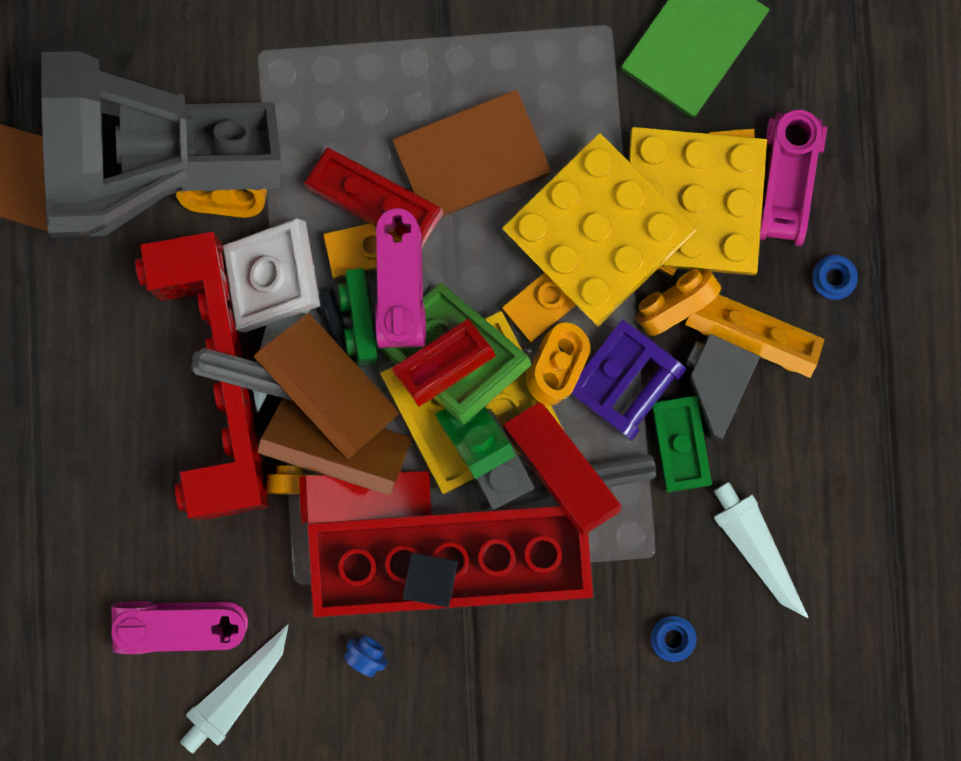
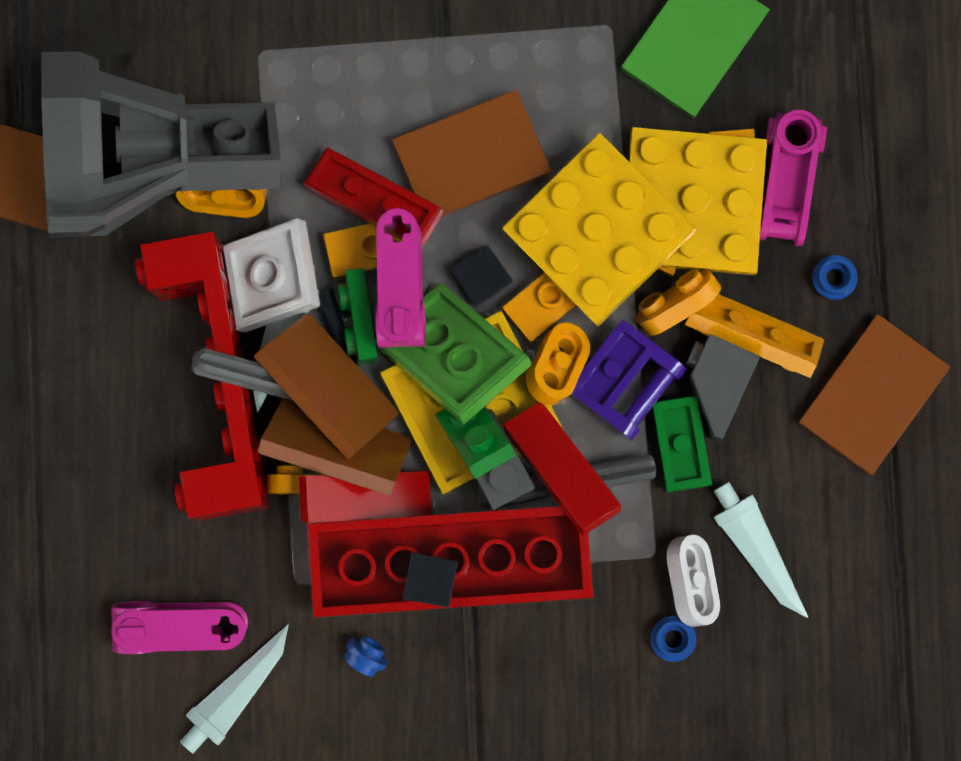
(443, 362): red tile -> none
(481, 276): none -> black tile
(693, 580): none -> white plate
(874, 395): none -> dark orange tile

